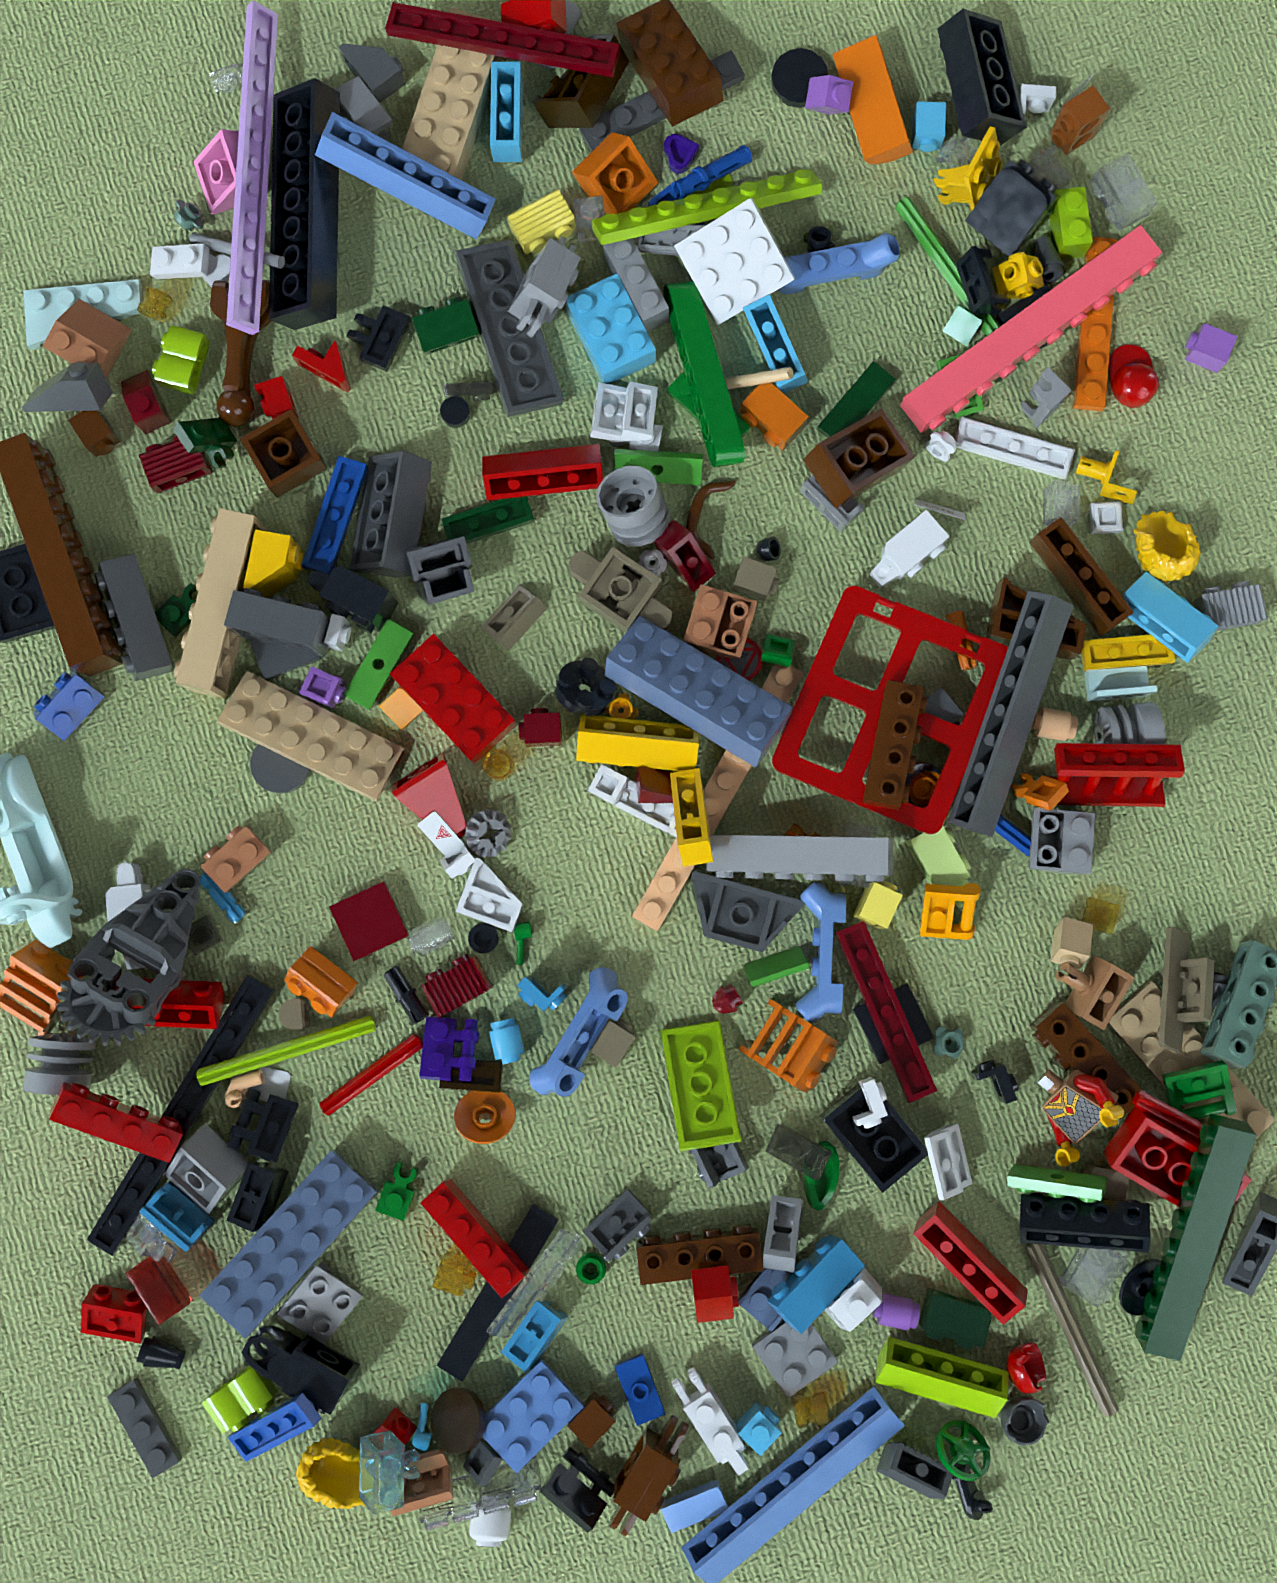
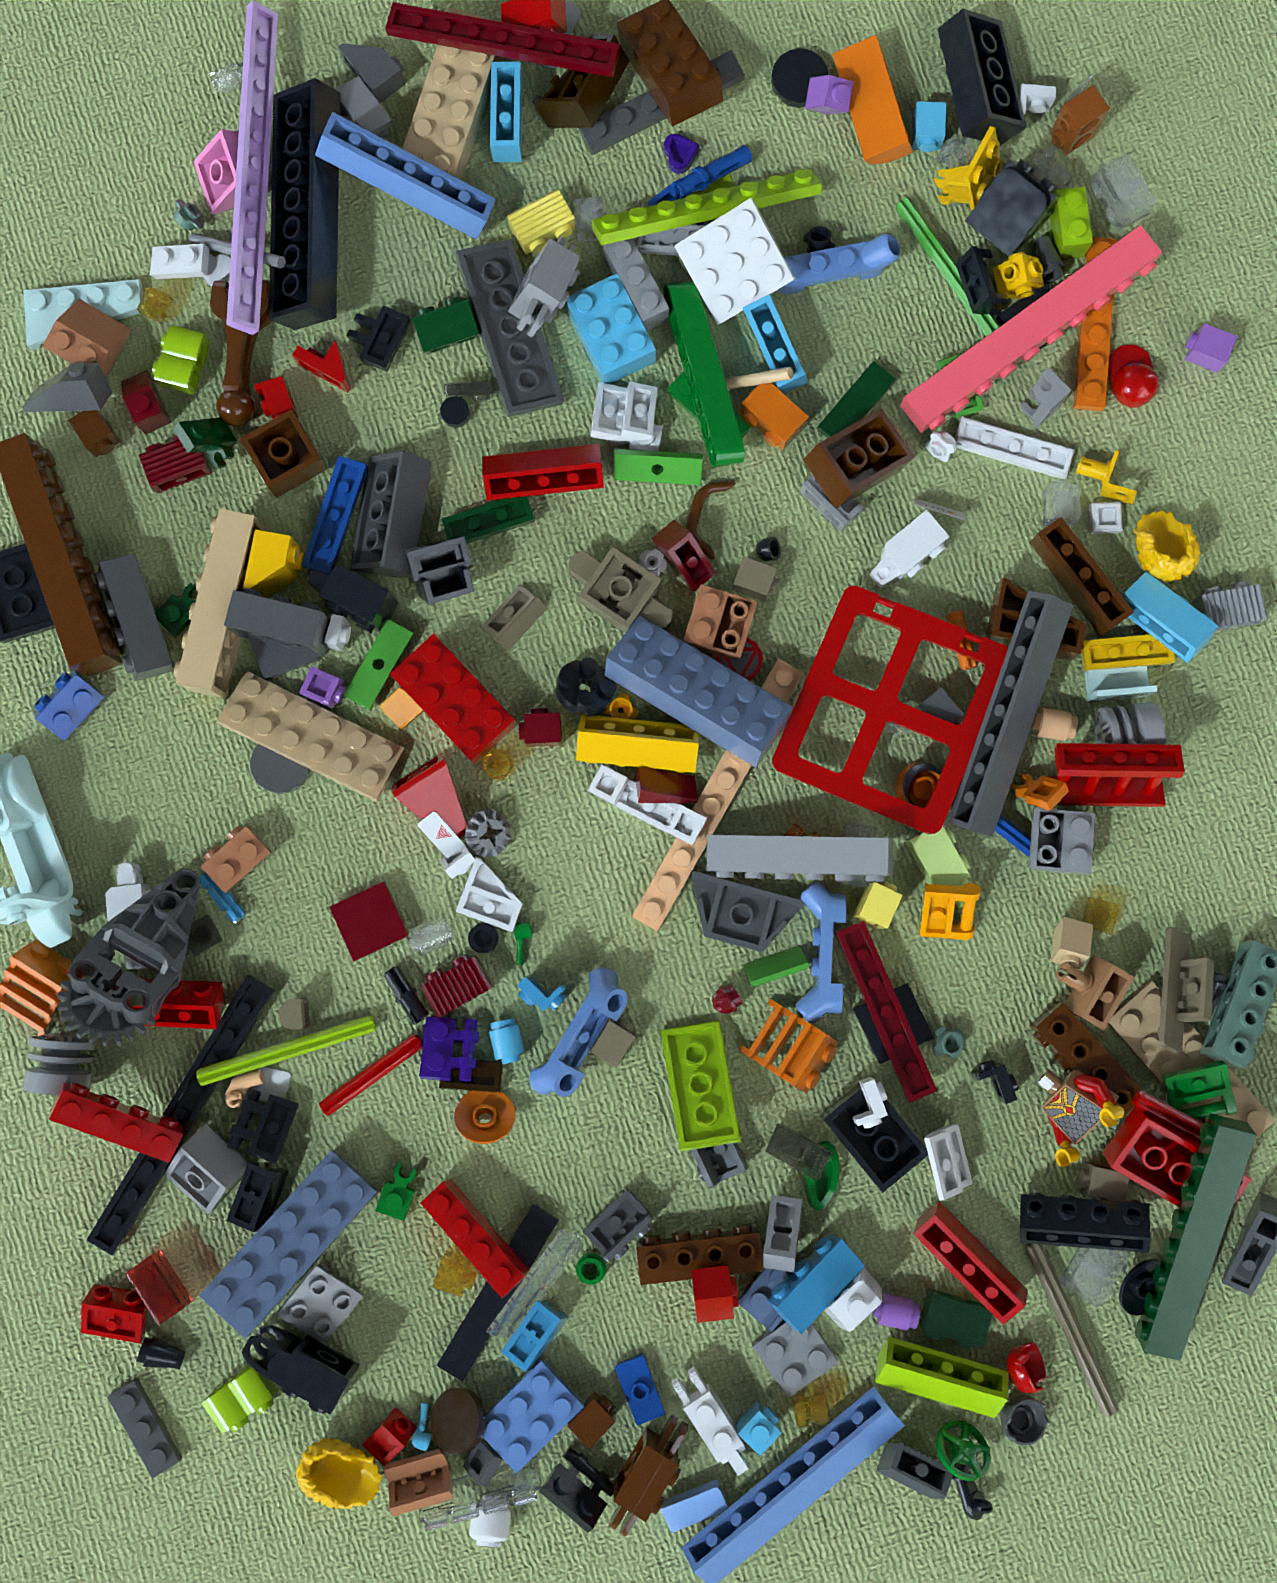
(147, 1240): clear plate -> none
(177, 1216): dark azure hinge -> none
(275, 1427): blue plate -> none
(320, 982): orange brick -> none
(384, 1471): clear light blue brick -> none
(616, 174): orange slope -> none
(633, 505): light grey wheel -> none
(691, 817): yellow slope -> none
(777, 650): green tile -> none
(893, 745): reddish brown brick -> none
(963, 325): tile -> none
(1057, 1182): bright green tile -> none

